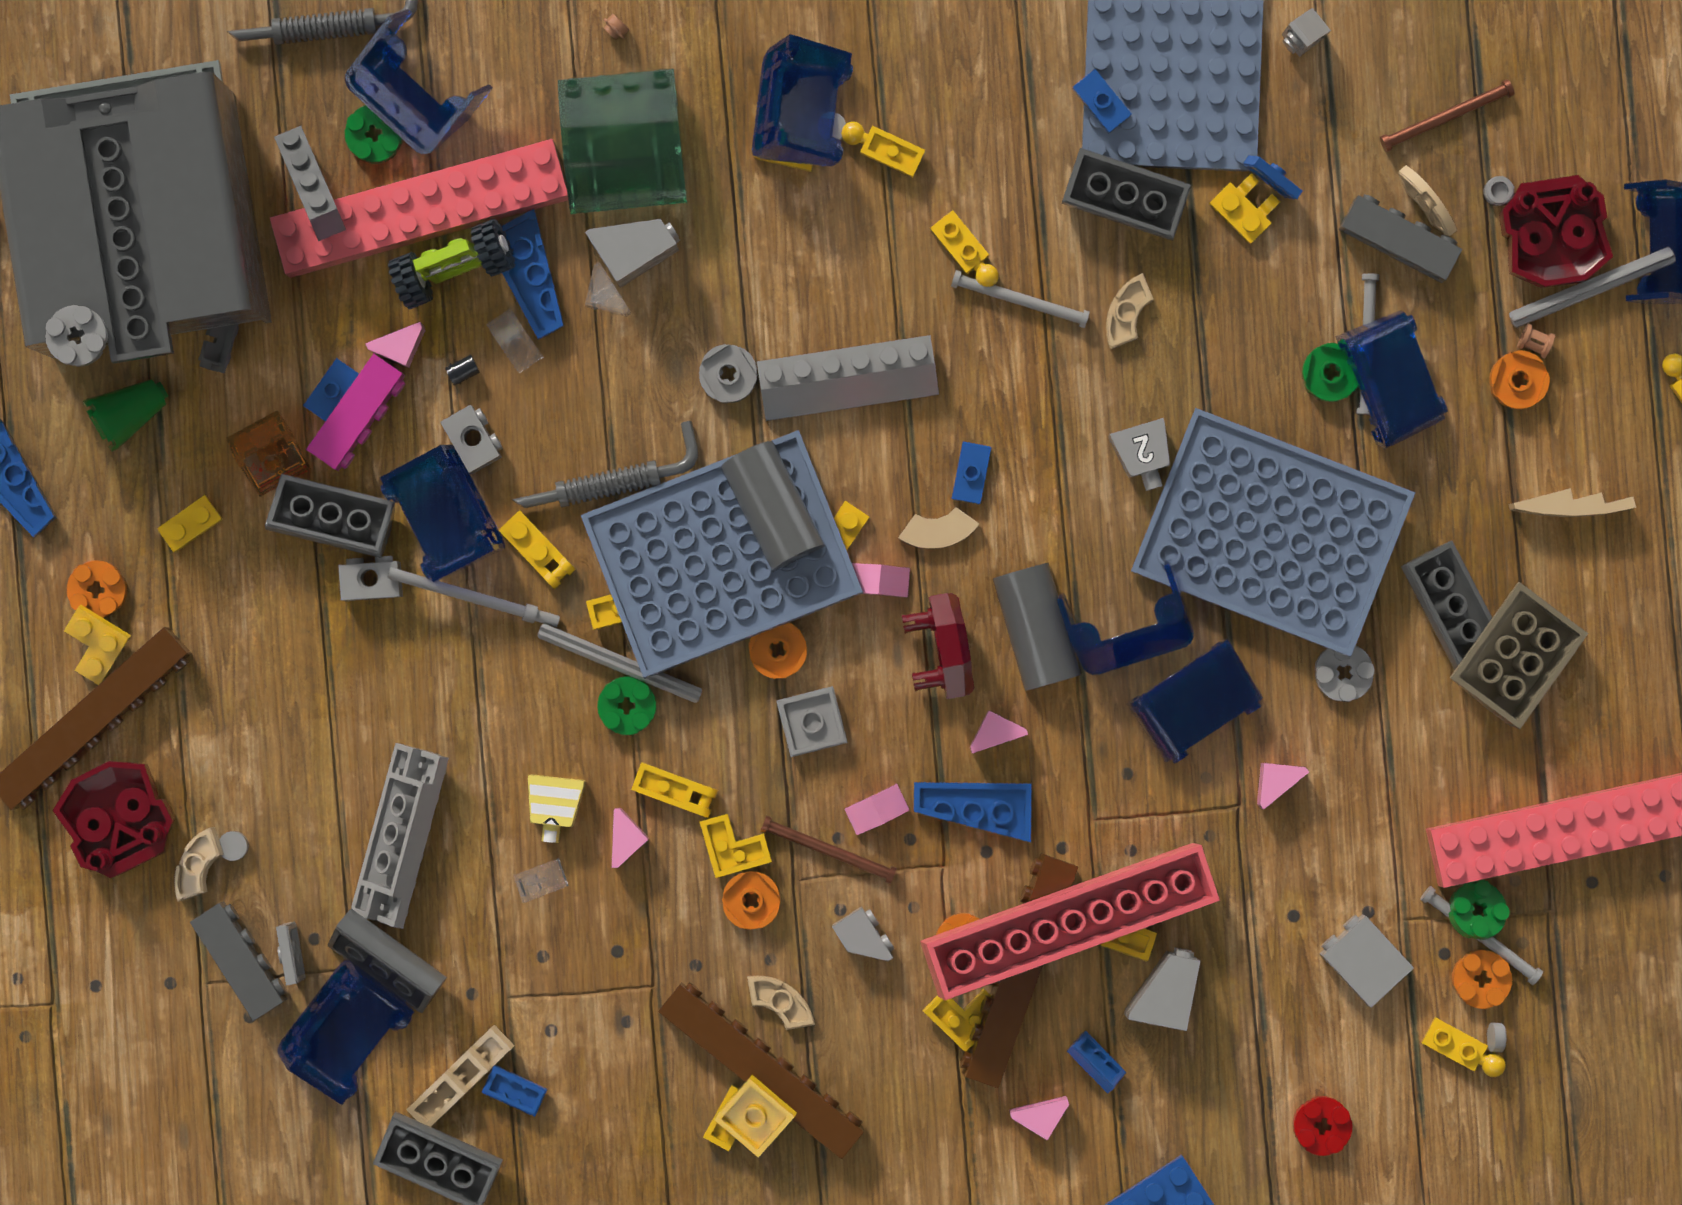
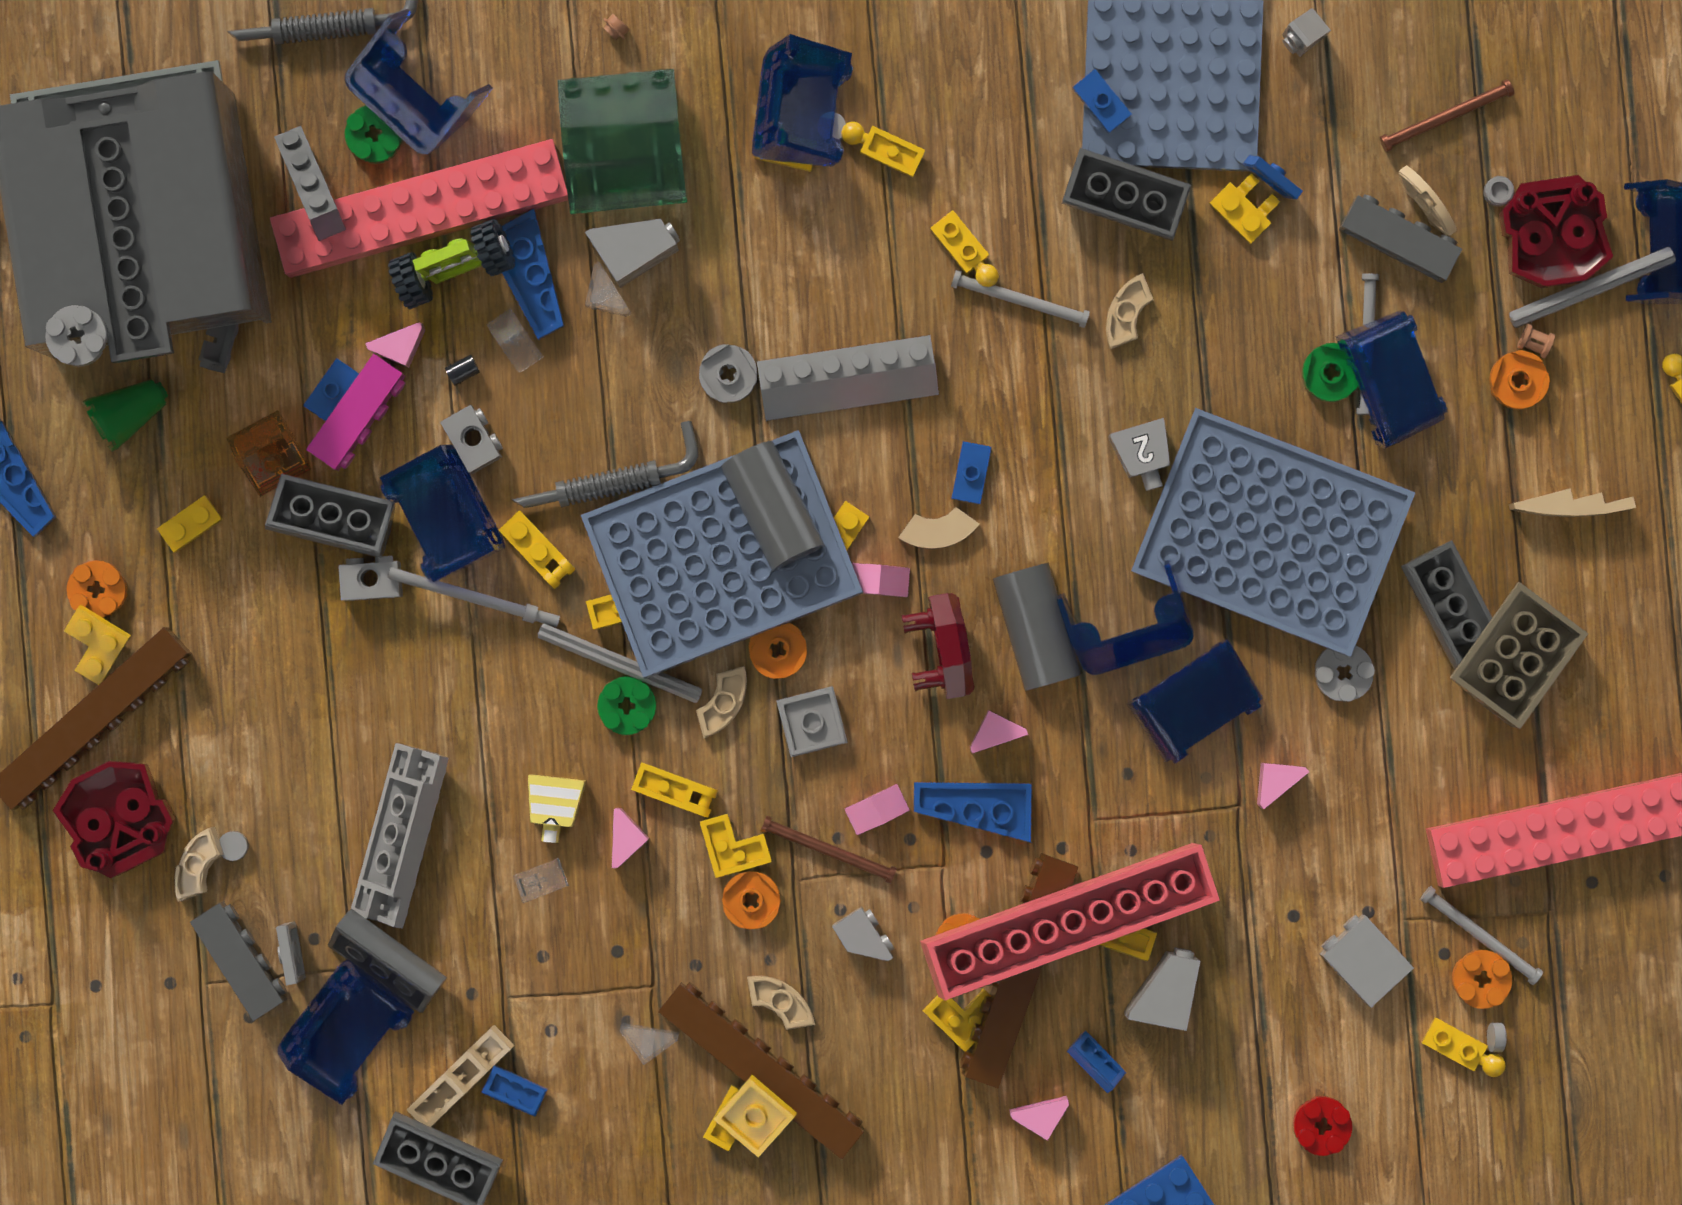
(647, 1041): none -> clear slope
(725, 702): none -> tan tile
(1493, 906): green plate -> none

